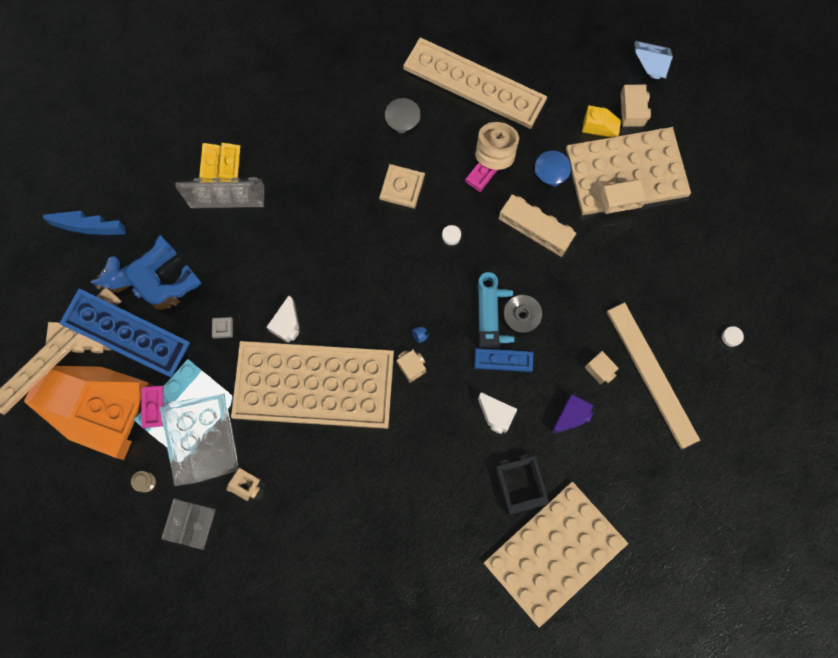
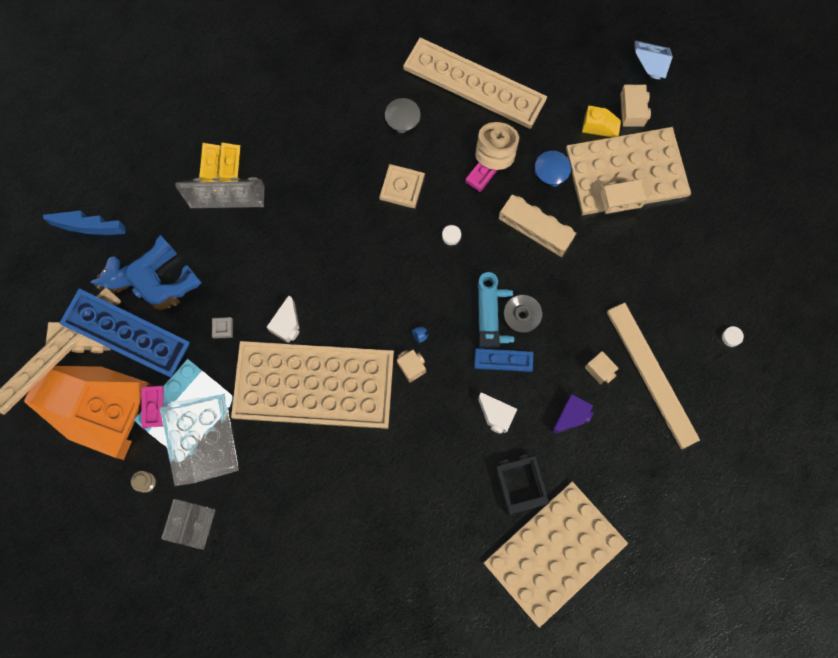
(244, 478): tan brick -> none

